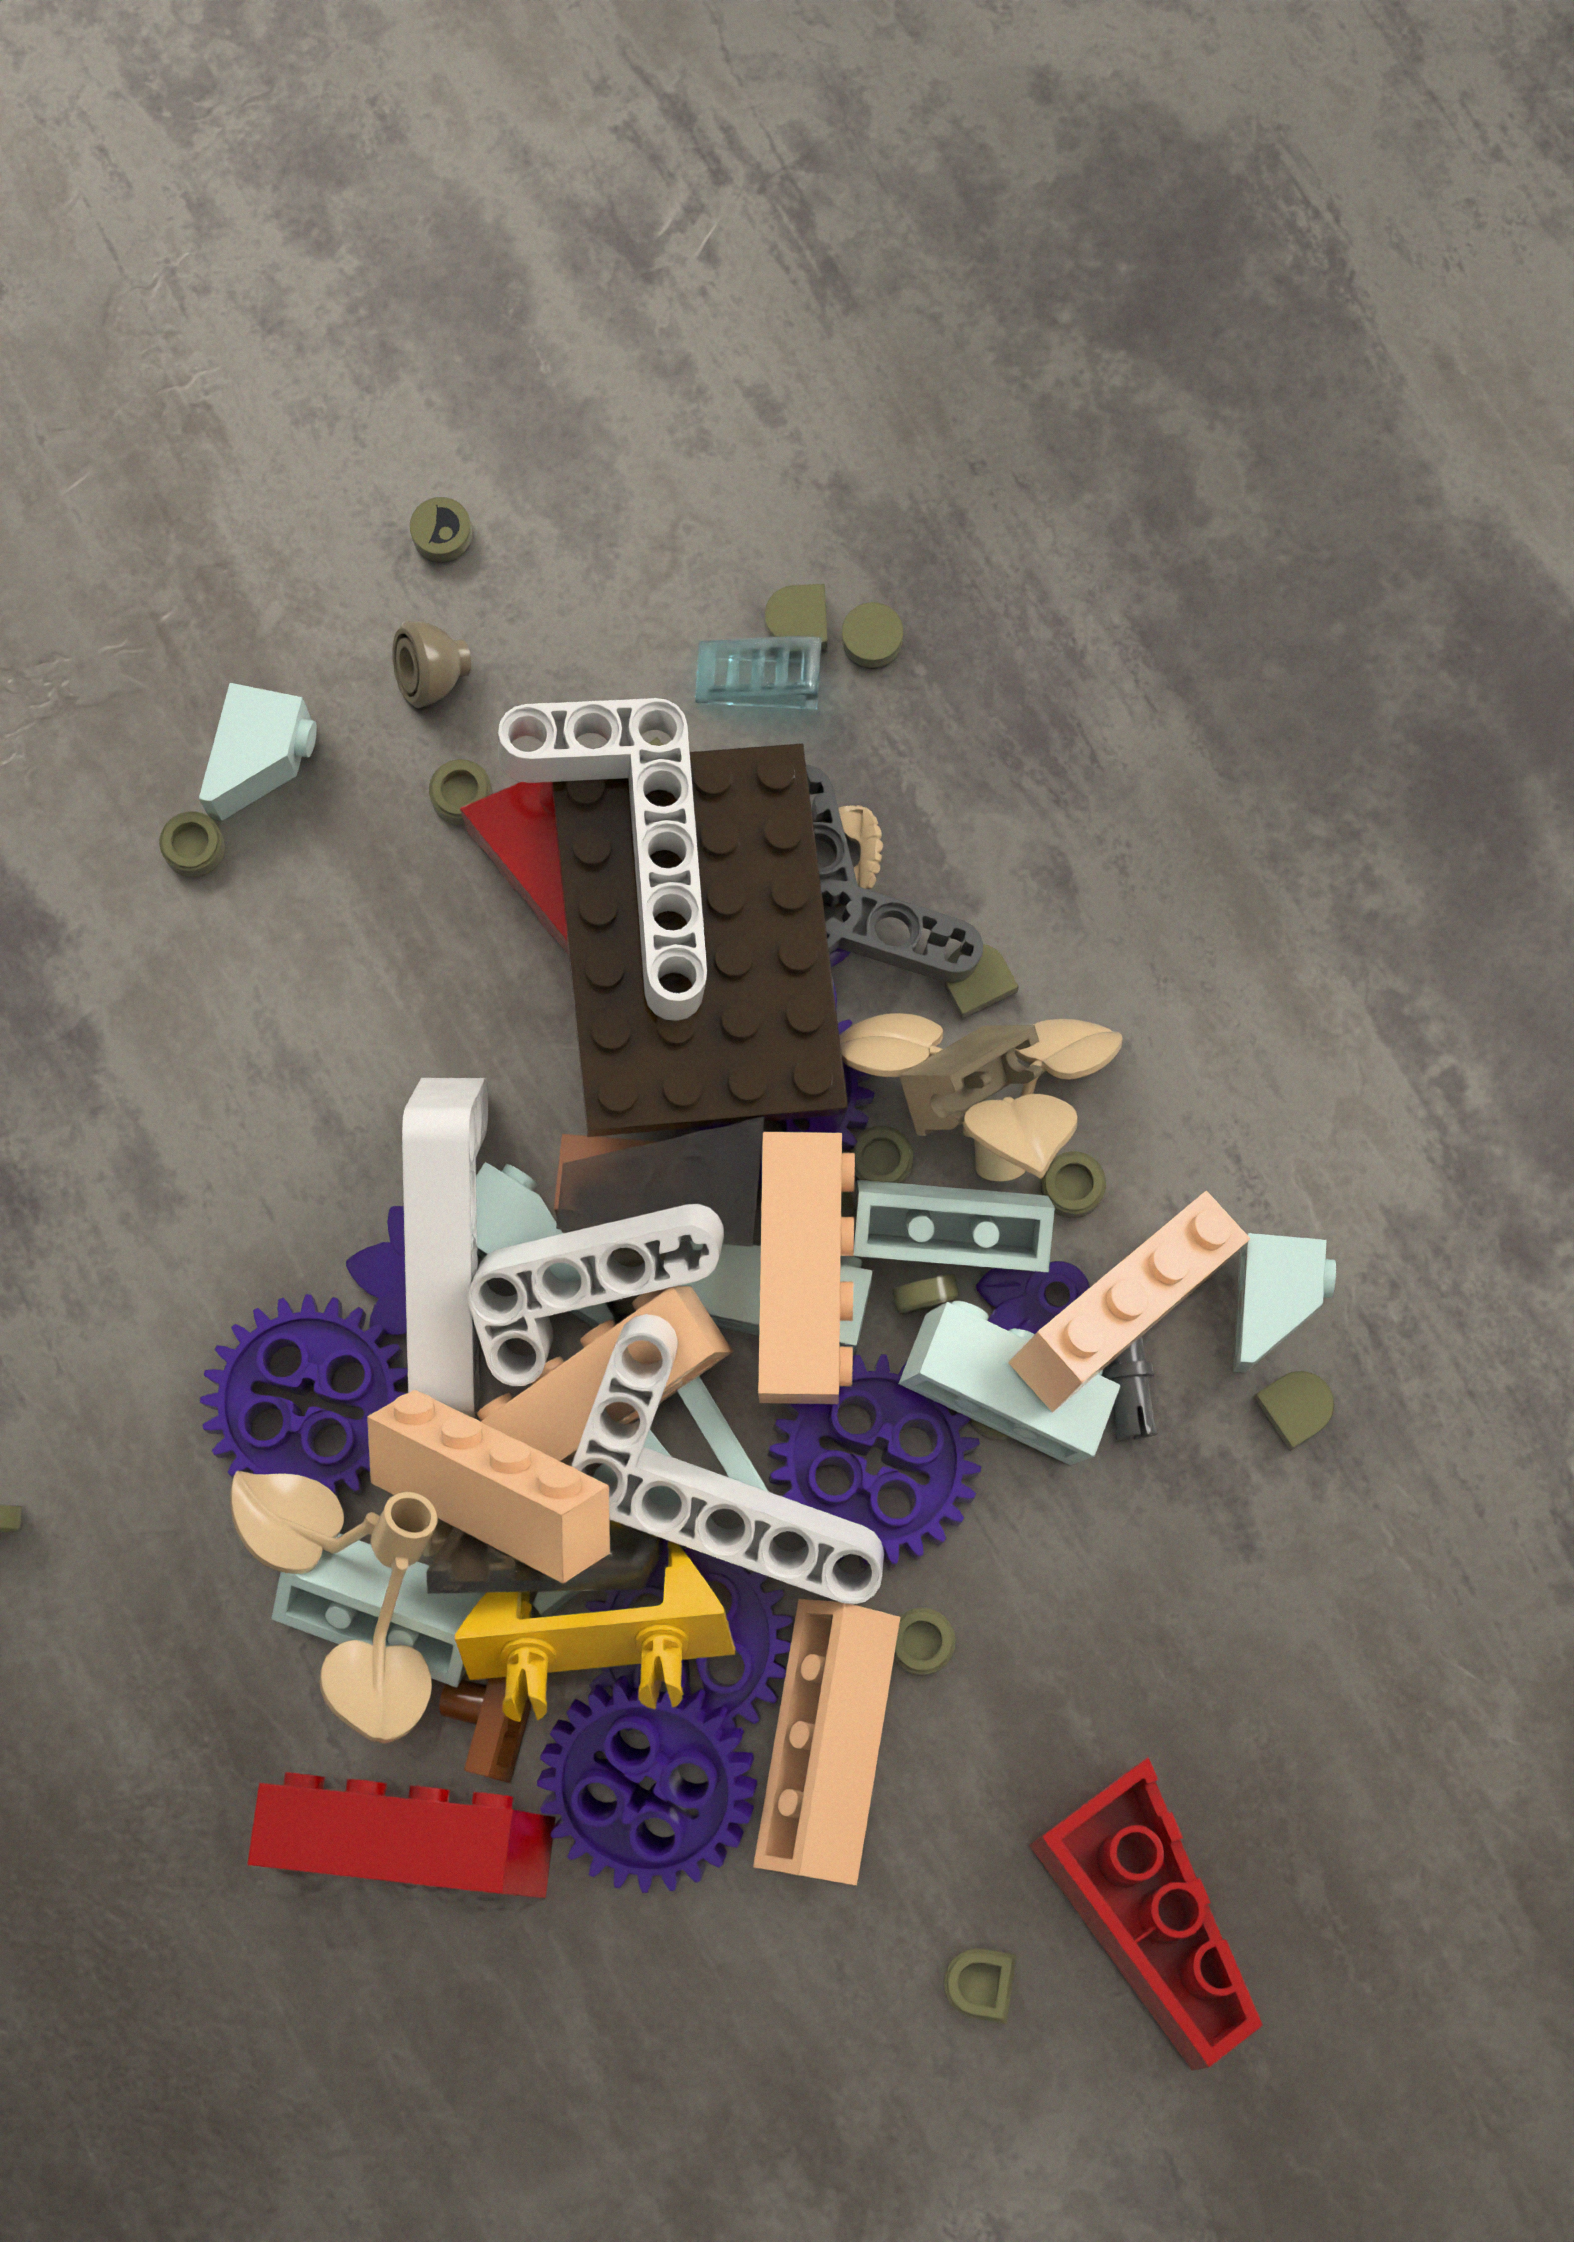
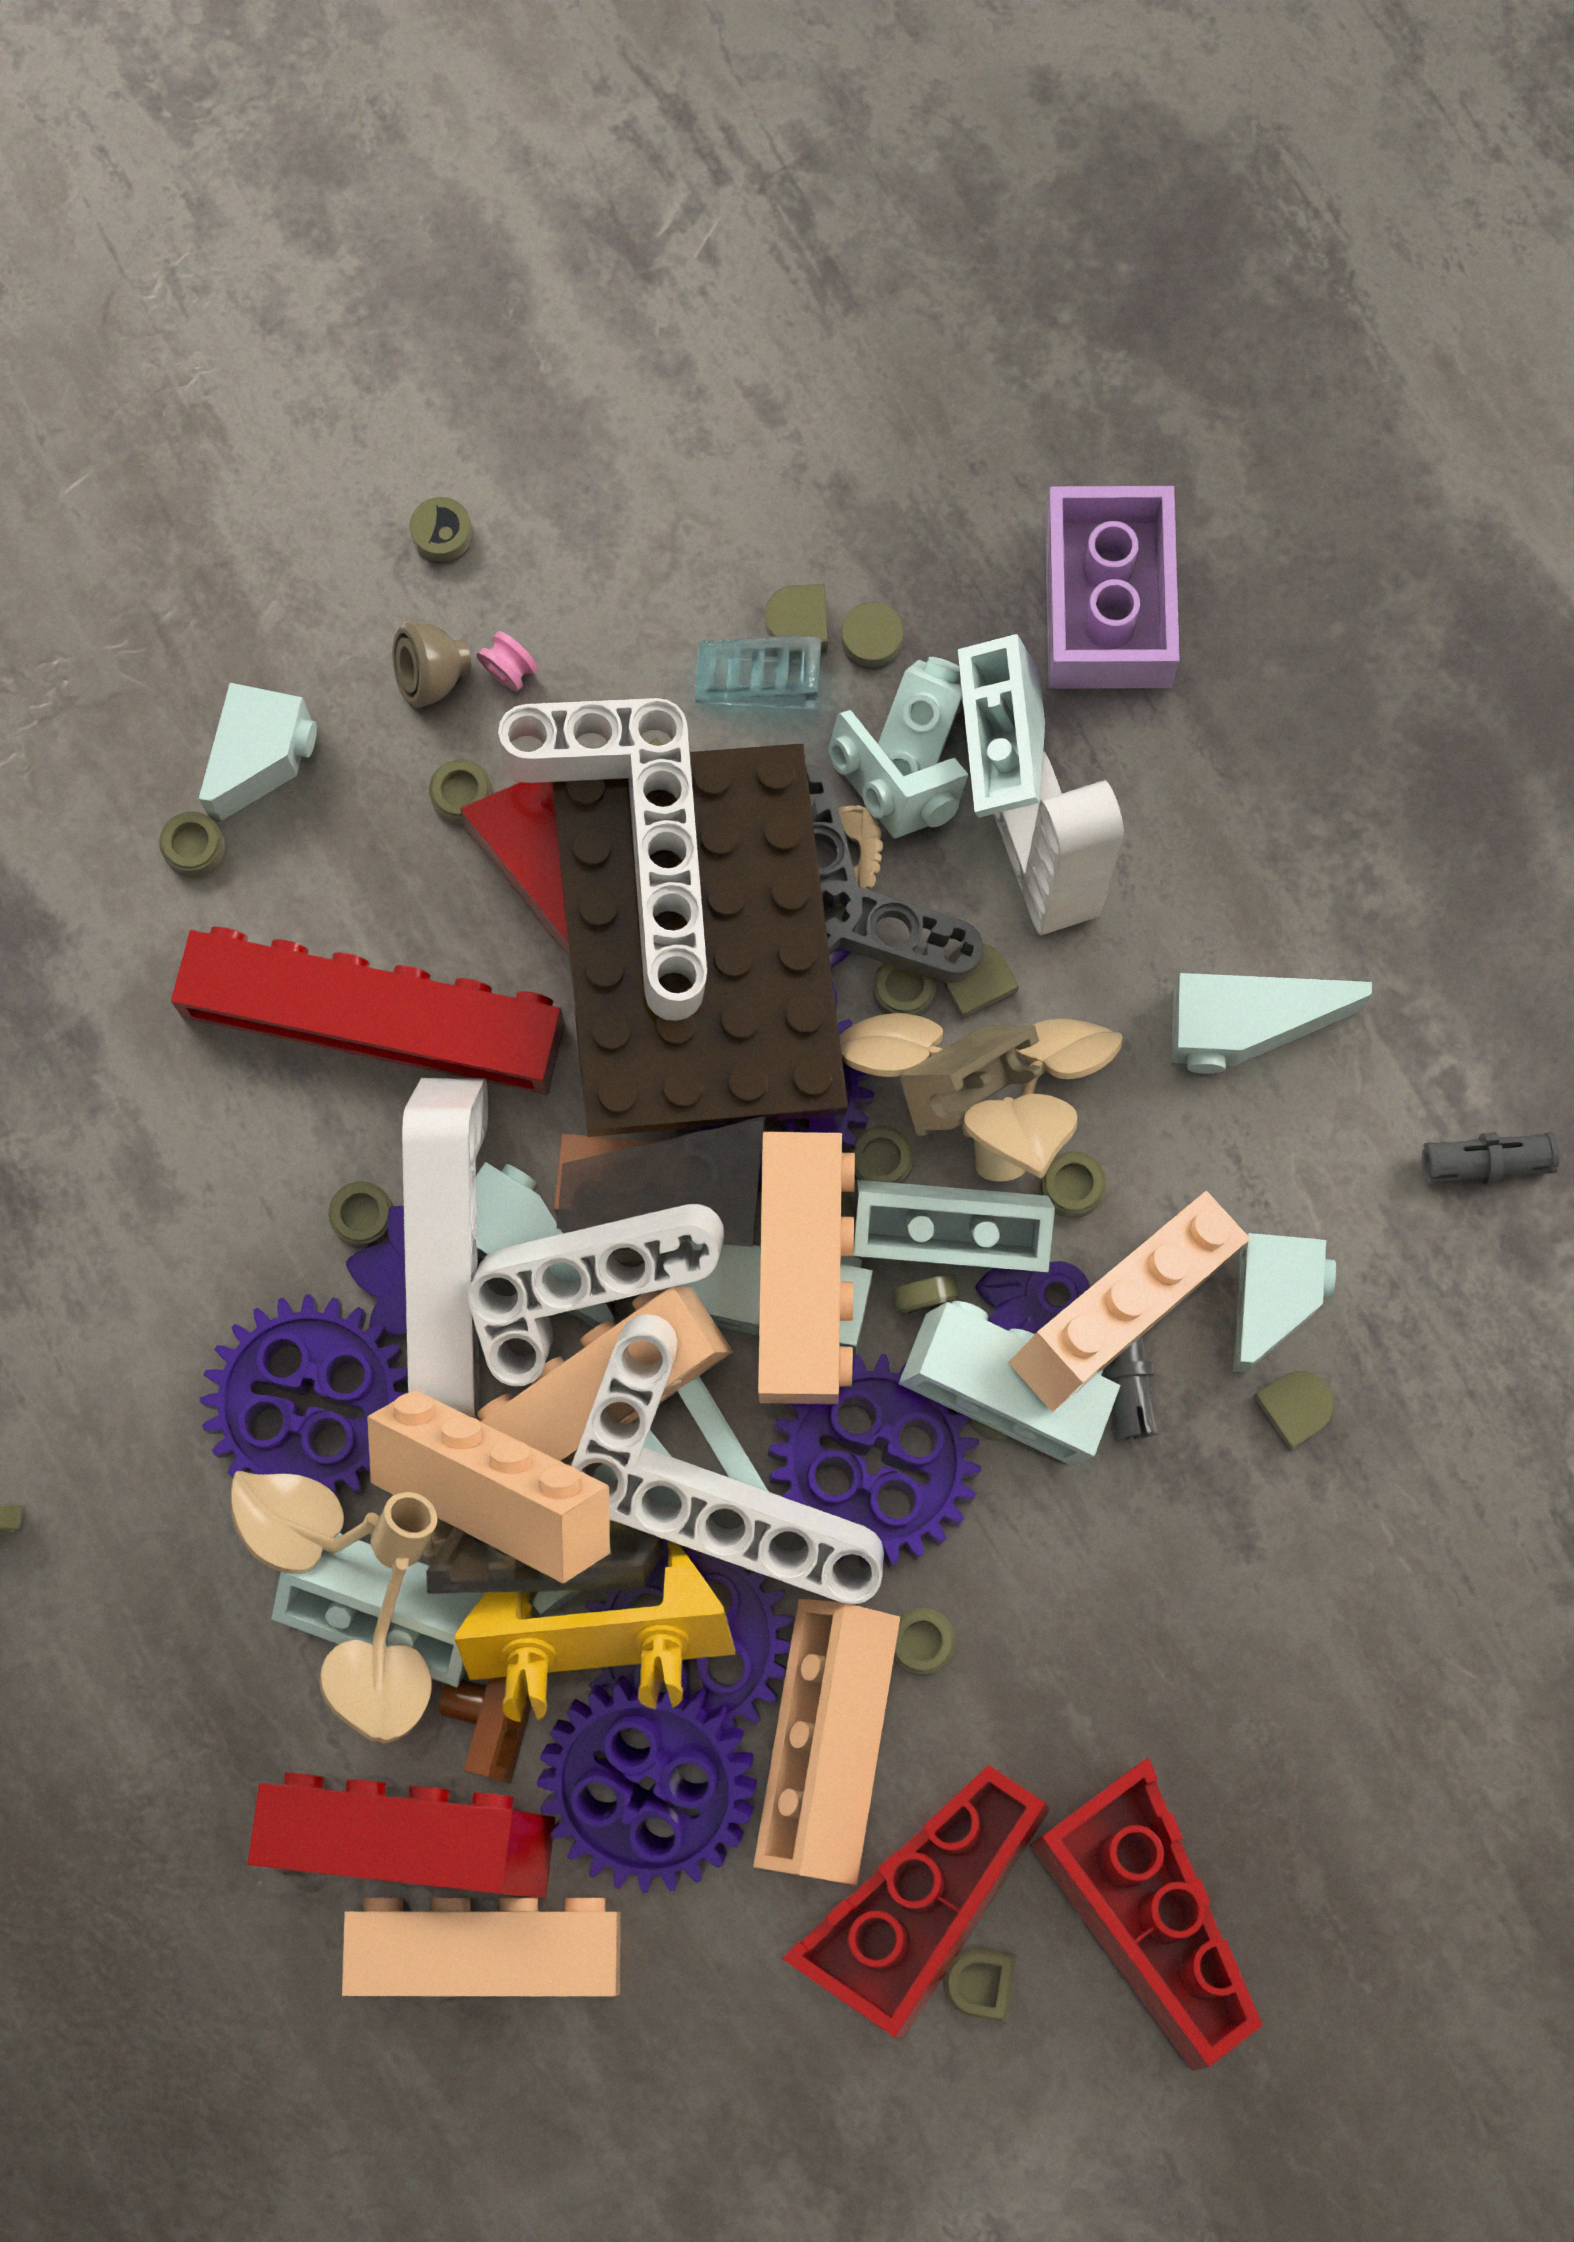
(360, 1214): none -> olive tile
(369, 1010): none -> red brick
(481, 1952): none -> light nougat brick
(507, 661): none -> bright pink bush
(898, 801): none -> light aqua bracket
(902, 991): none -> olive tile
(914, 1914): none -> red wedge
(922, 715): none -> light aqua bracket
(1002, 724): none -> light aqua slope
(1064, 851): none -> white beam
(1111, 587): none -> lavender brick
(1239, 1017): none -> light aqua slope
(1490, 1158): none -> dark grey pin

